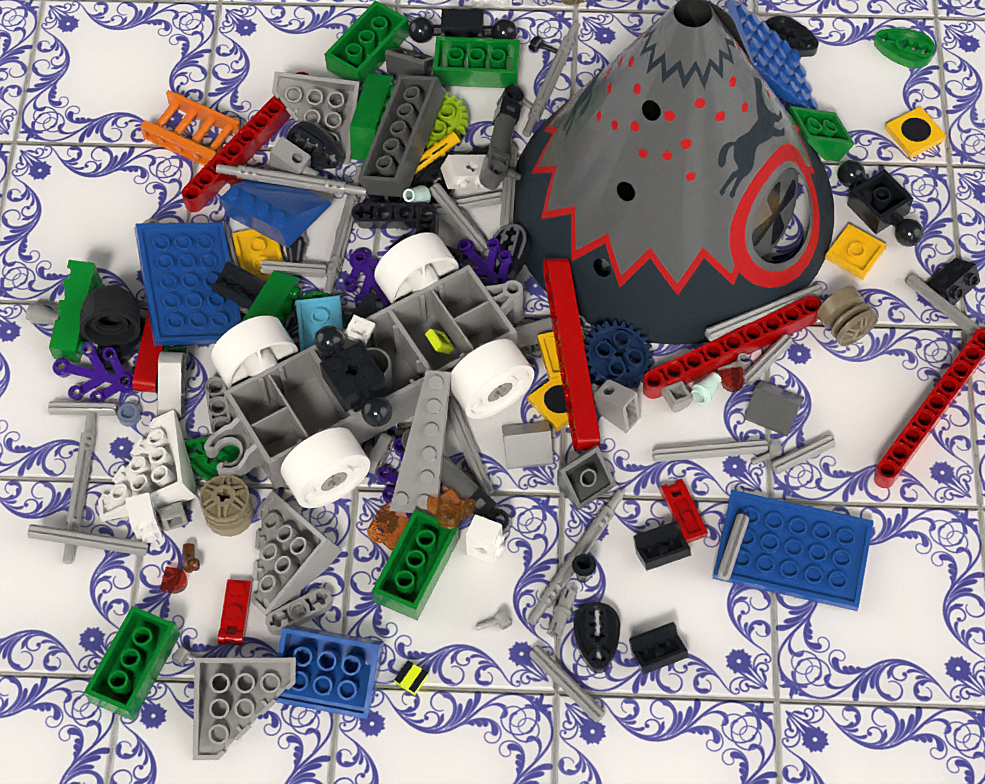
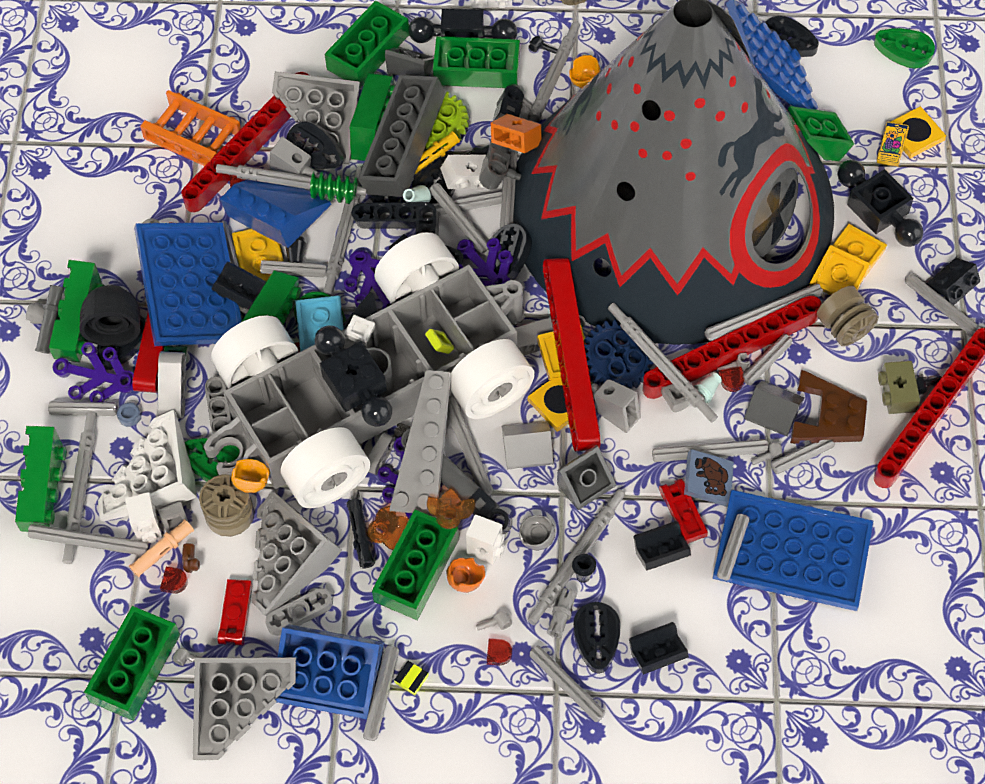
(40, 477): none -> green wedge
(49, 318): none -> dark grey pin
(169, 541): none -> light nougat pin
(250, 475): none -> light orange hair
(333, 188): none -> green piece
(362, 542): none -> black pin
(381, 693): none -> light grey axle
(465, 574): none -> orange hair
(498, 652): none -> clear red tile
(515, 133): none -> orange brick
(537, 532): none -> light grey hair
(584, 70): none -> light orange hair
(662, 362): none -> light grey axle
(708, 477): none -> sand blue tile
(839, 270): none -> yellow tile
(840, 413): none -> reddish brown wing
(892, 144): none -> tile
(899, 387): none -> olive brick
(922, 383): none -> black hand

